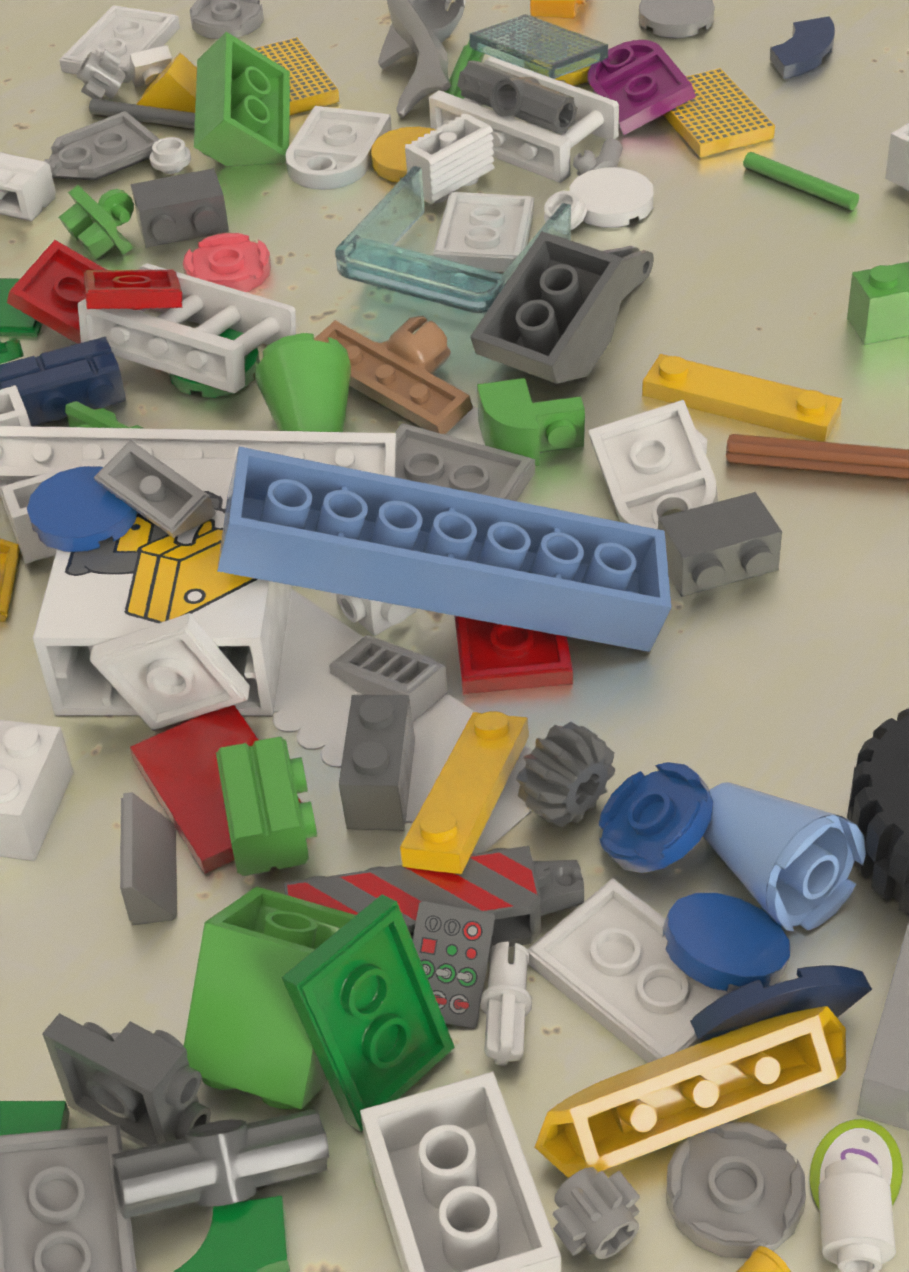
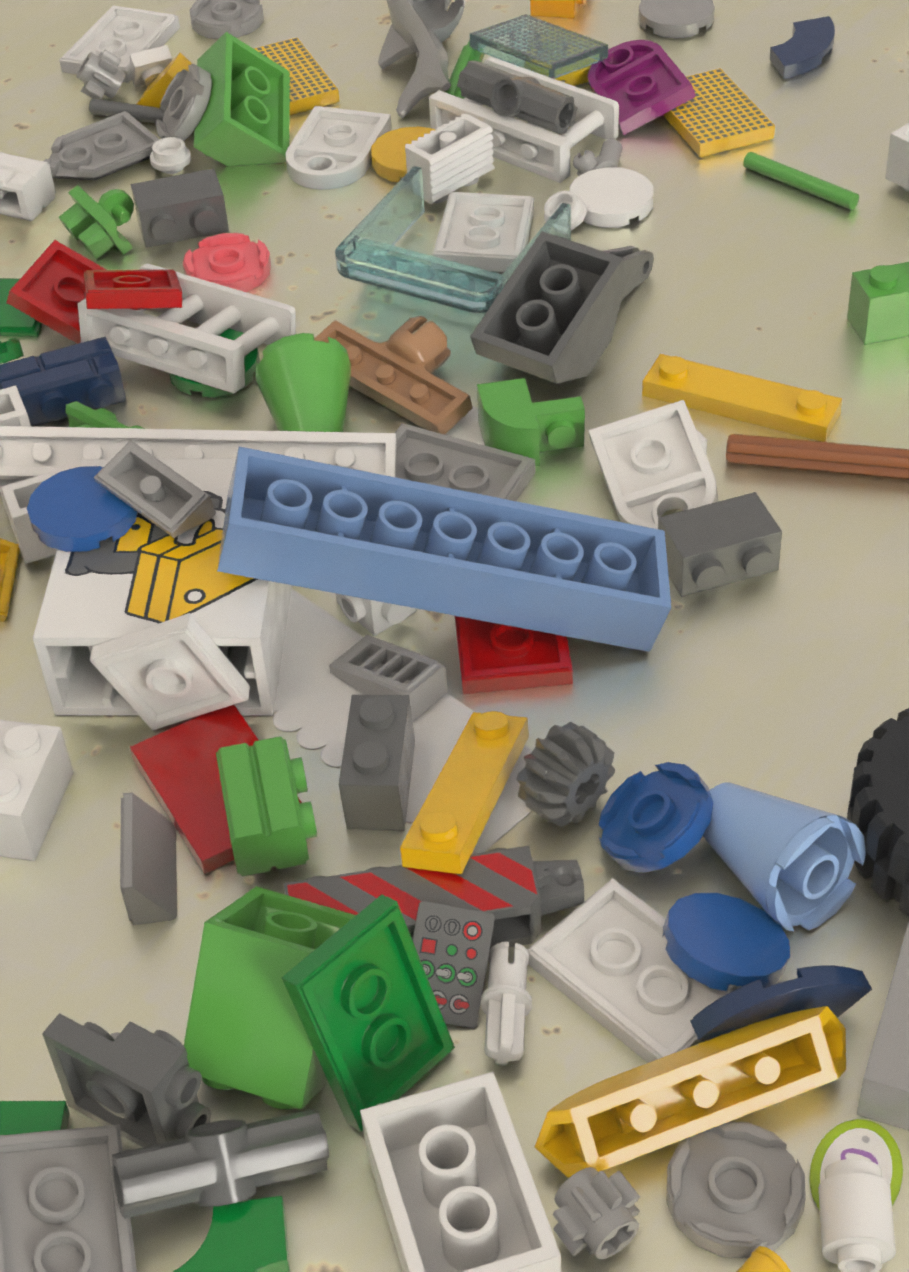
(184, 103): none -> light grey tile

